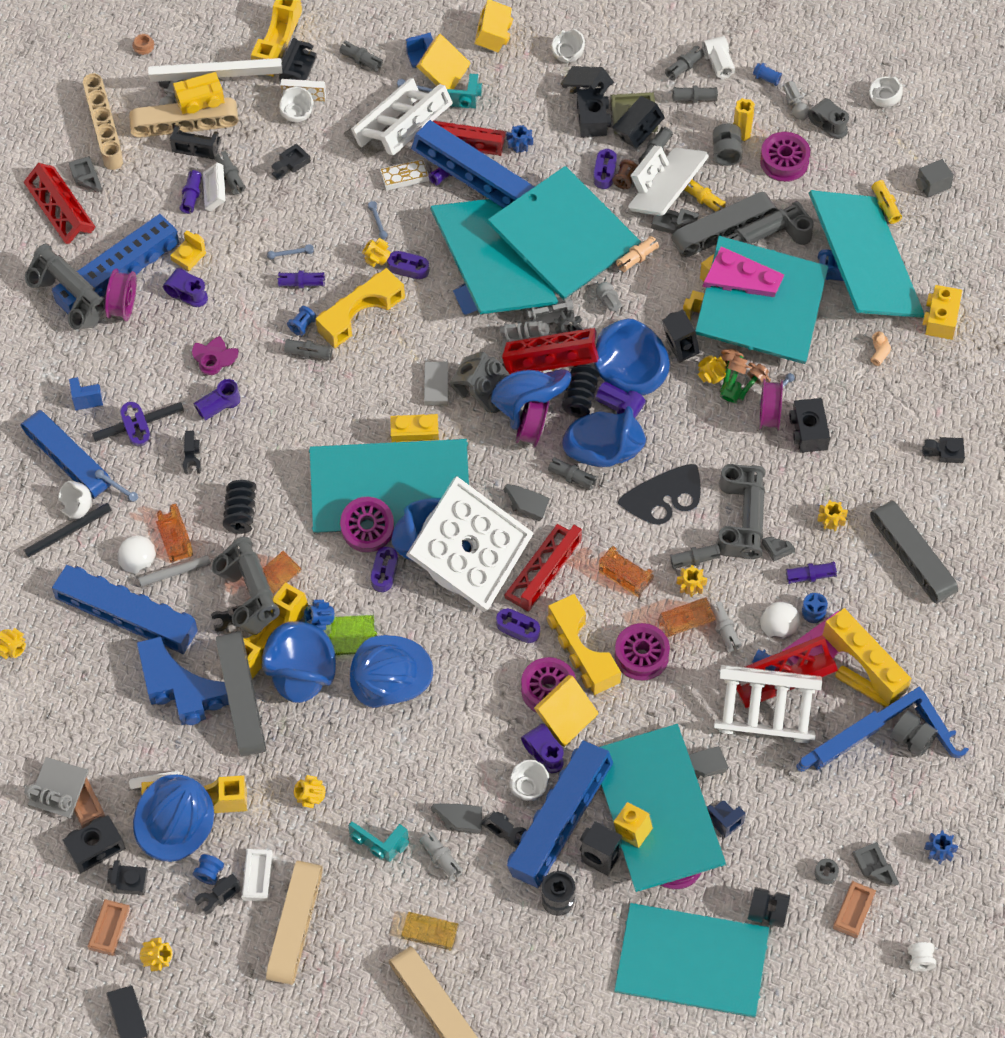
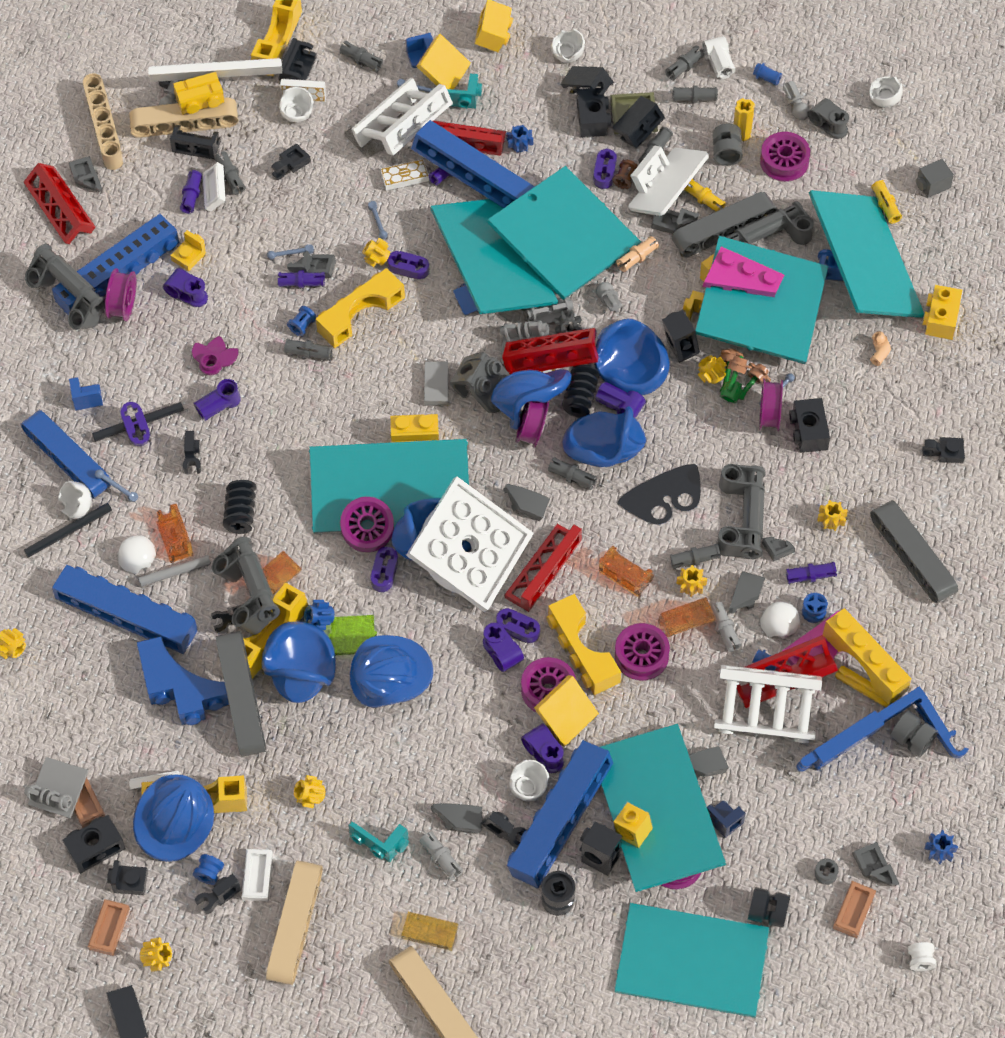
(143, 44): nougat plate -> none
(314, 263): none -> dark grey slope
(503, 650): none -> dark purple piece
(746, 591): none -> dark grey slope

